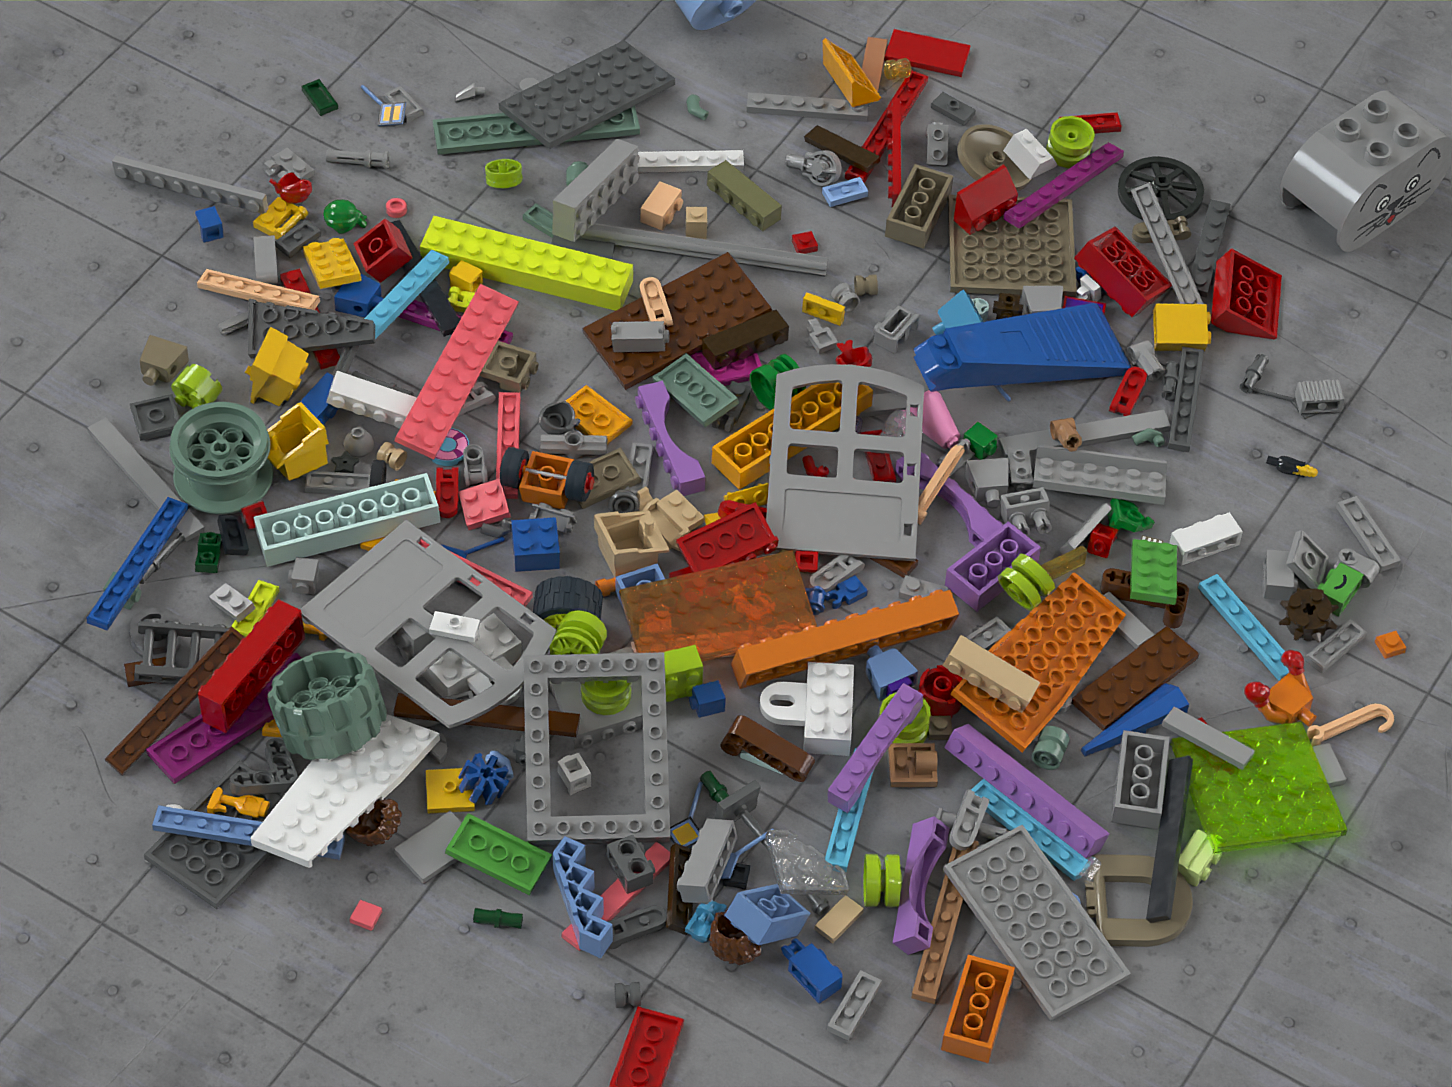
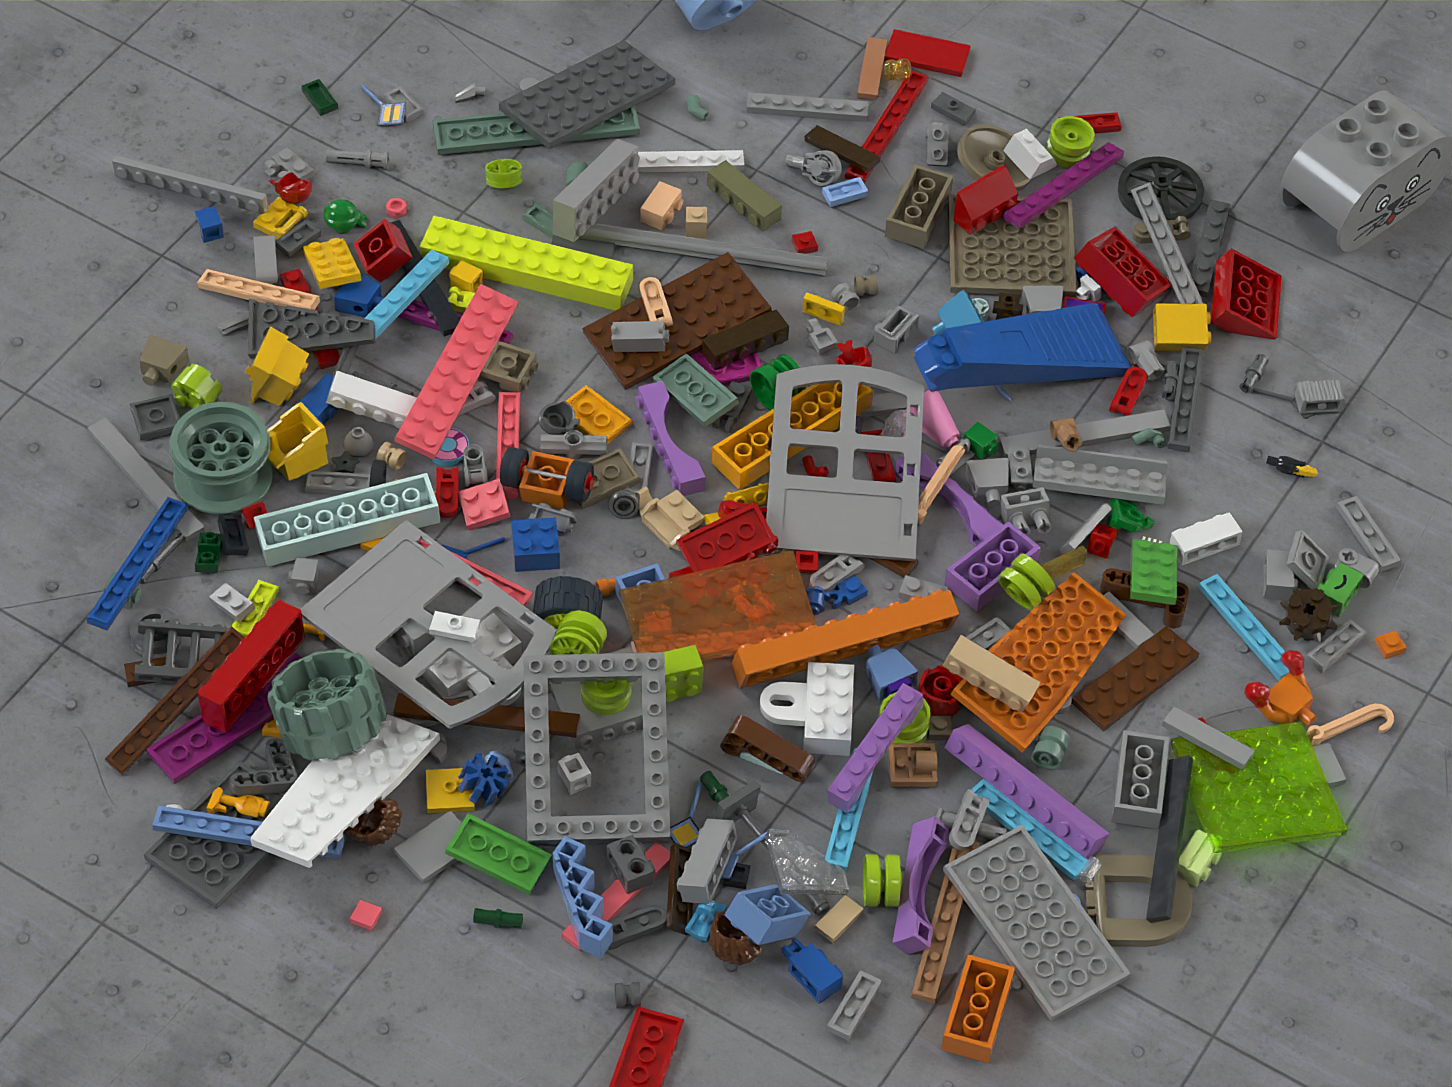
(499, 530): dark grey arm -> none
(629, 540): tan piece -> none
(707, 699): blue brick -> none
(848, 75): light orange slope -> none
(894, 145): red plate -> none
(1143, 716): blue wedge -> none

